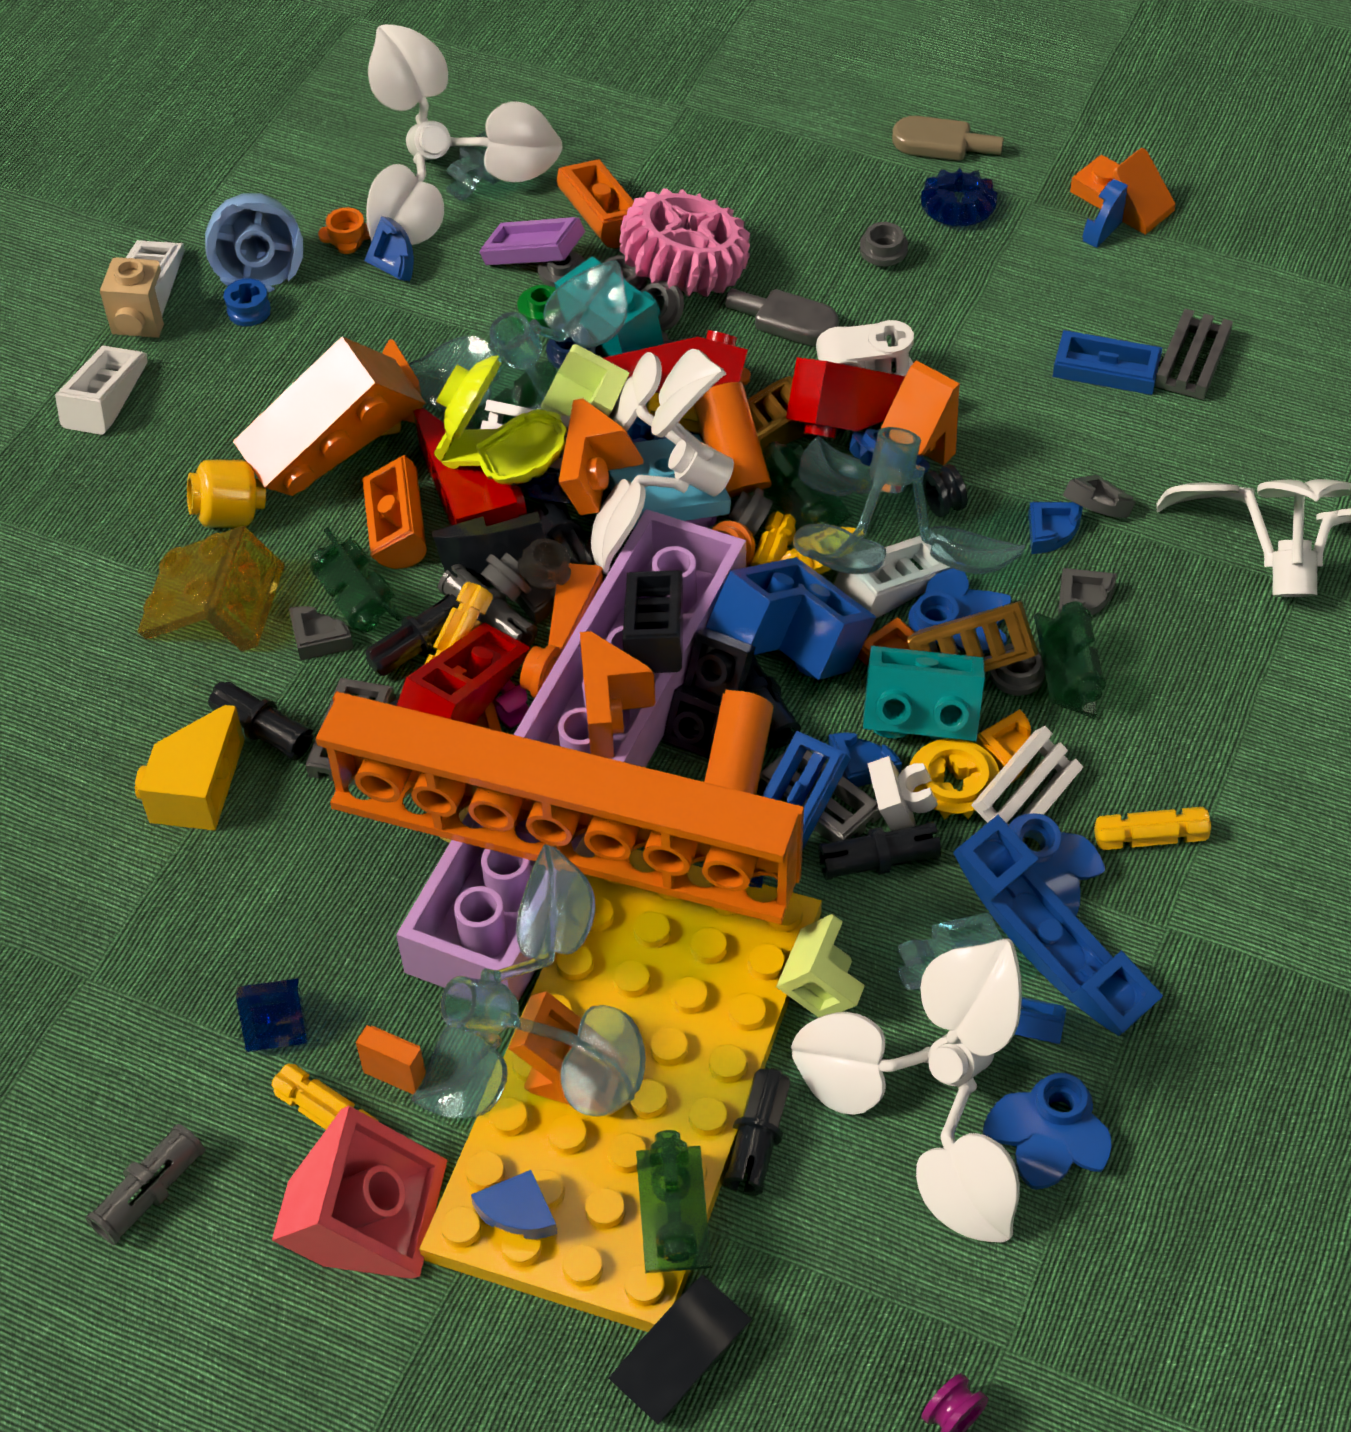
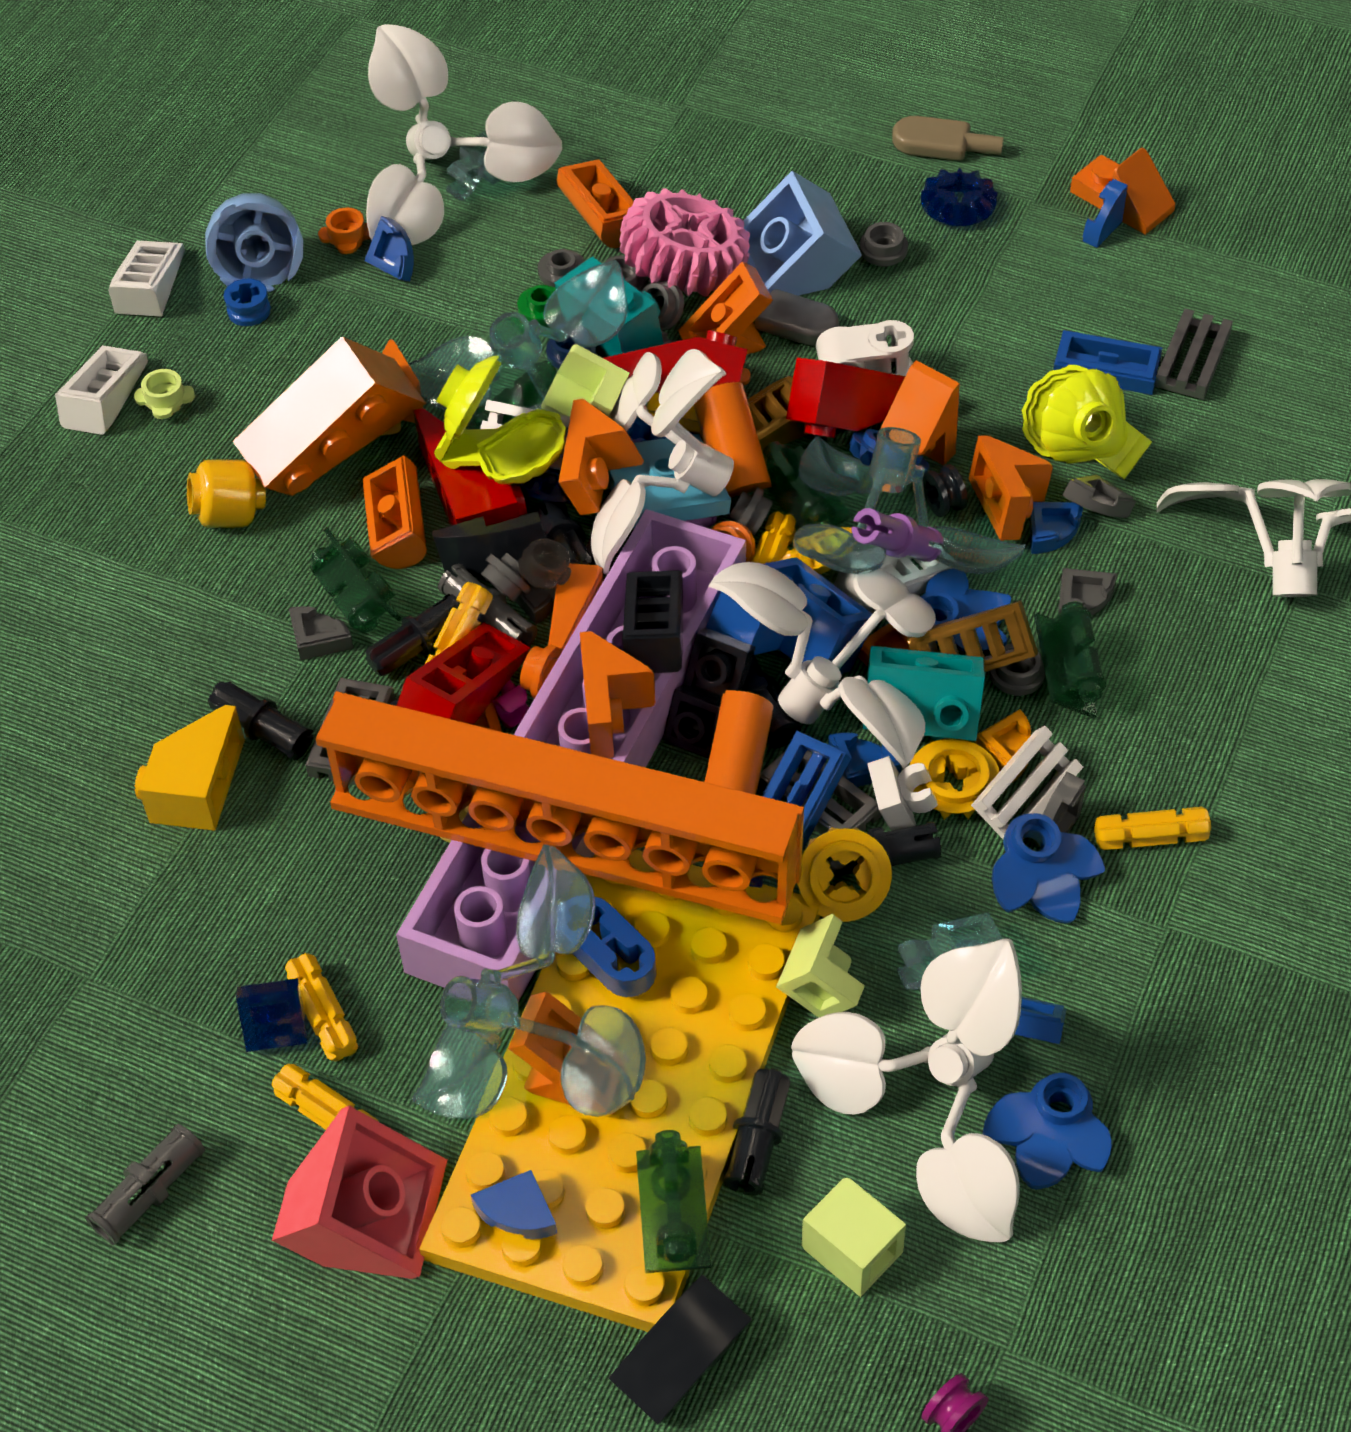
(131, 297): tan bracket -> none
(163, 393): none -> yellowish green plate
(218, 580): clear yellow bracket -> none
(322, 1008): none -> yellow axle
(391, 1059): orange tile -> none
(532, 241): medium lavender tile -> none
(620, 938): none -> blue beam
(733, 309): none -> orange slope
(799, 238): none -> light blue slope
(815, 682): none -> white plant
(853, 1235): none -> yellowish green panel
(871, 872): none -> yellow gear
(897, 535): none -> medium lavender pin
(1008, 484): none -> orange slope
(1049, 933): blue slope -> none
(1065, 803): none -> dark grey tile
(1080, 418): none -> neon yellow animal

